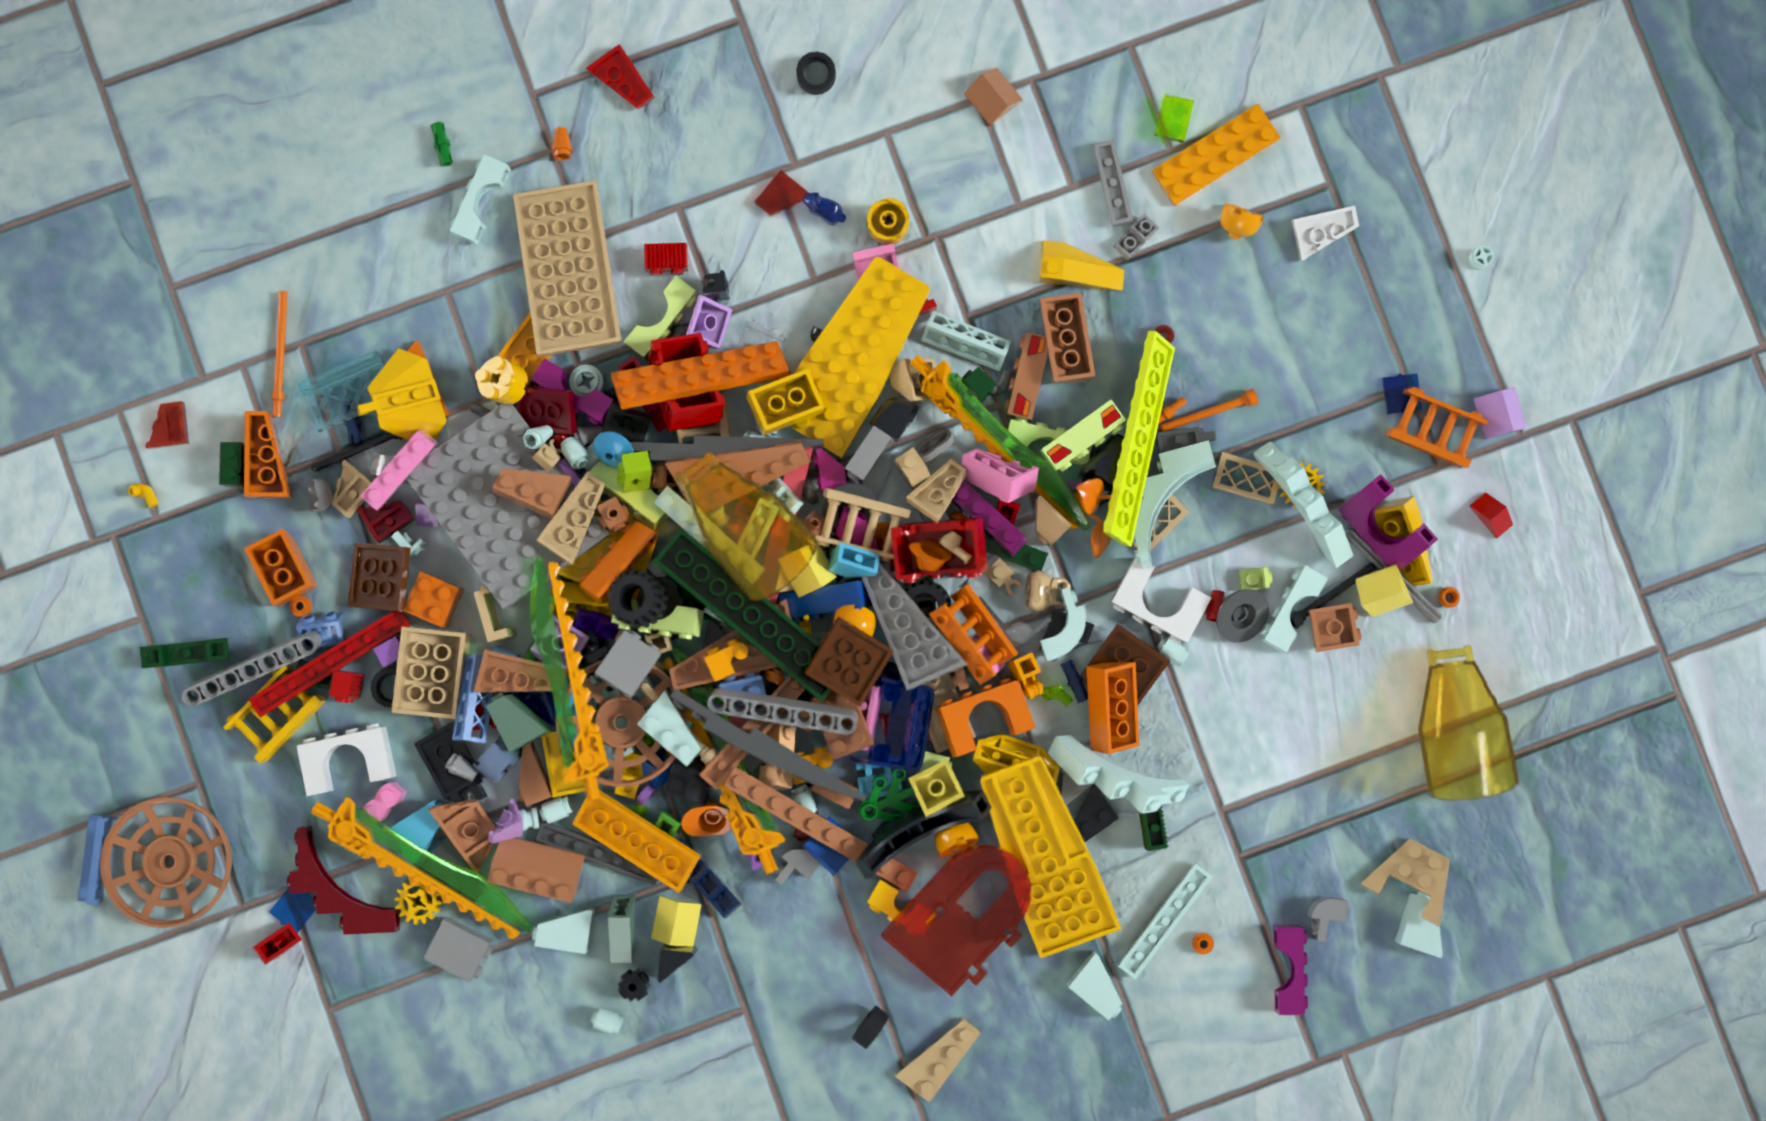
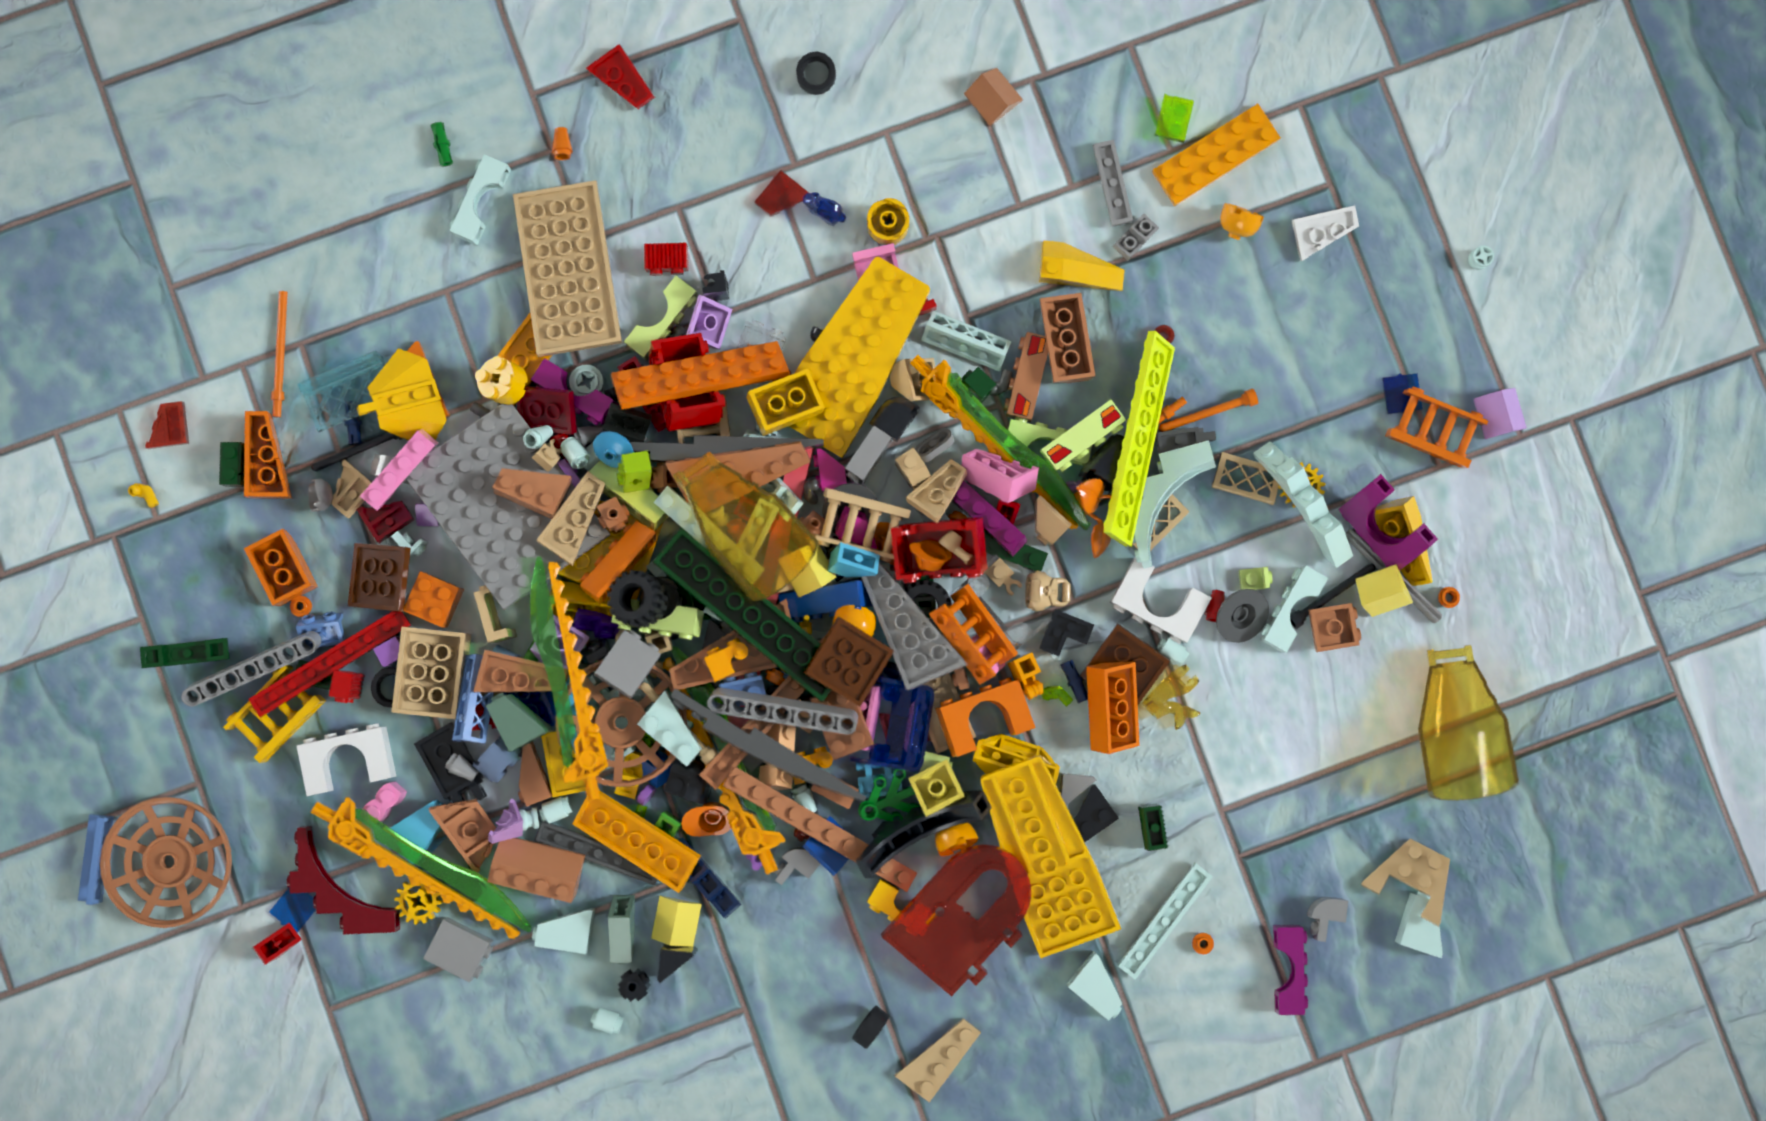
(1071, 633): light aqua arch -> none
(1115, 782): light aqua arch -> none
(1168, 688): none -> clear yellow piece
(1492, 514): red slope -> none

